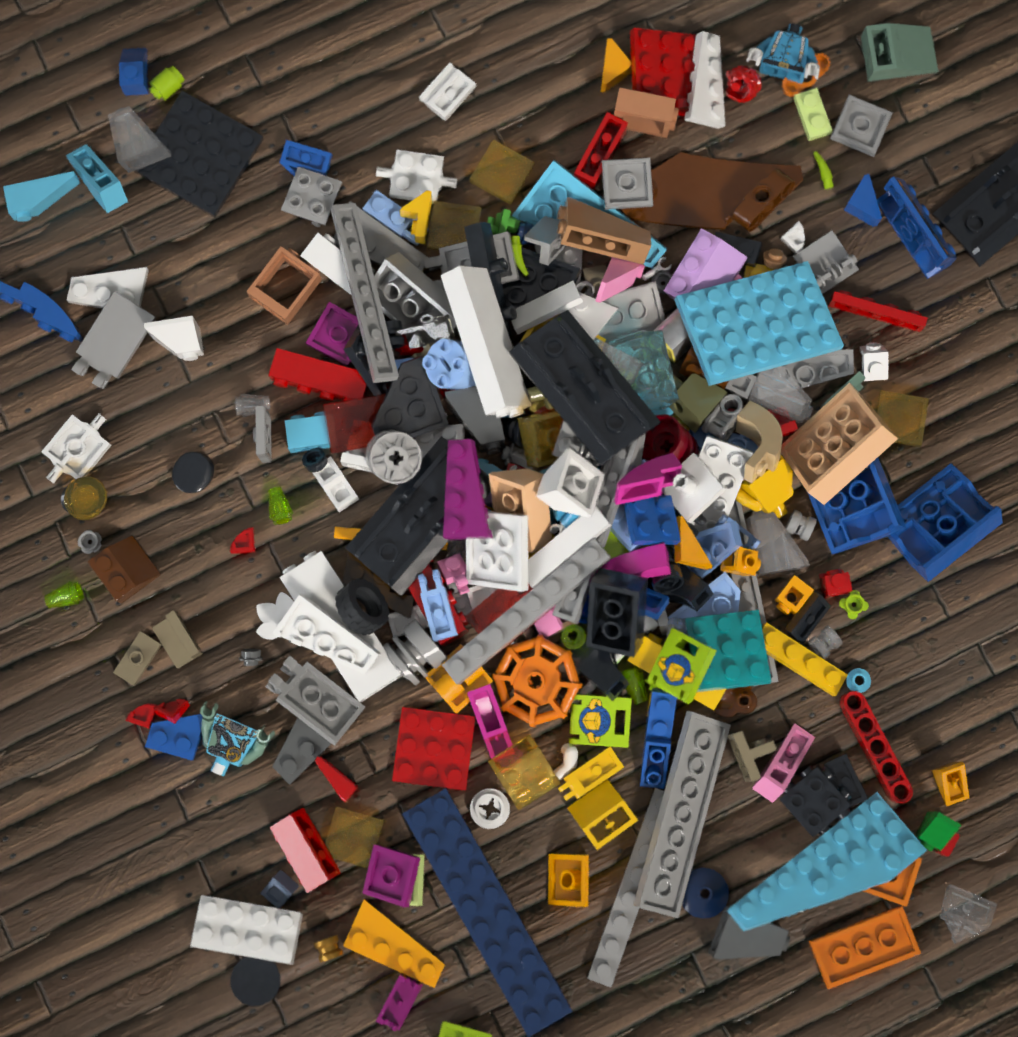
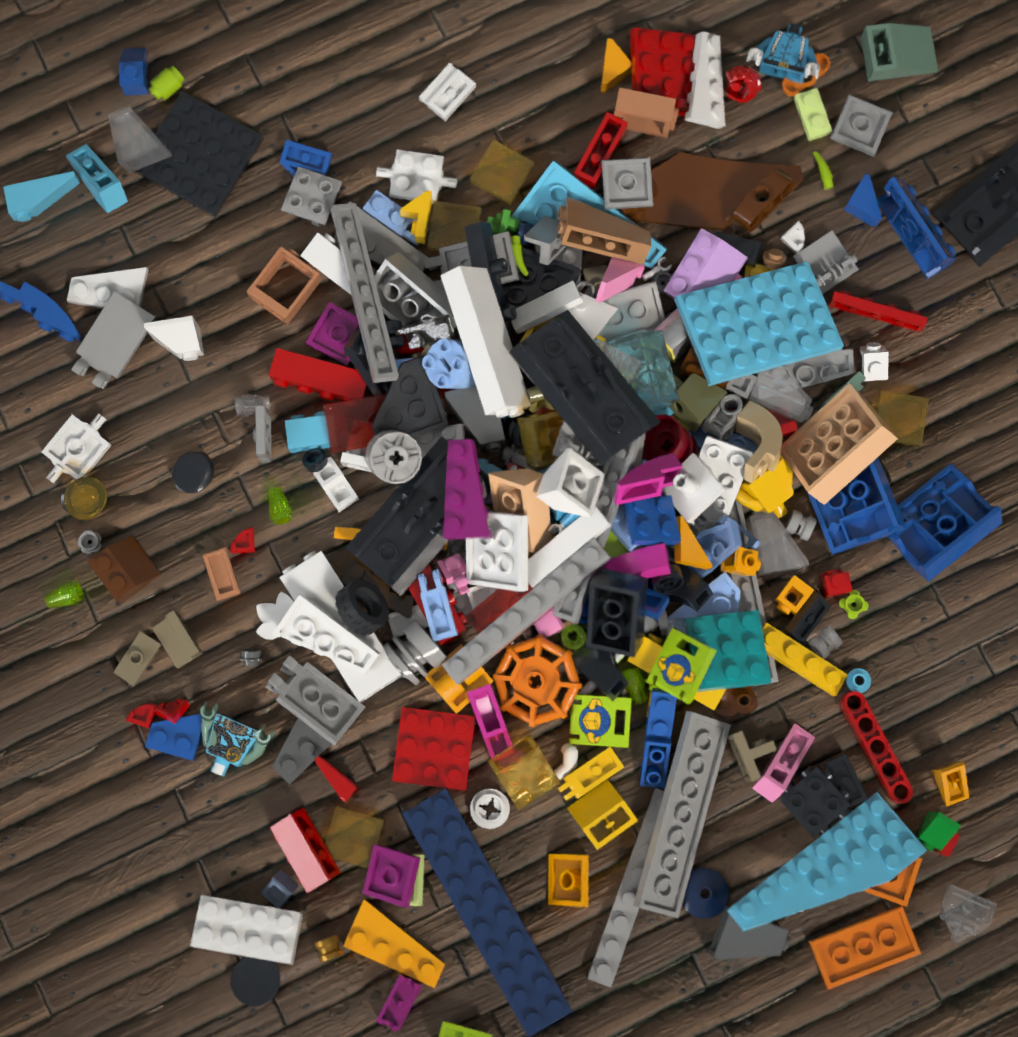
(221, 574): none -> nougat tile

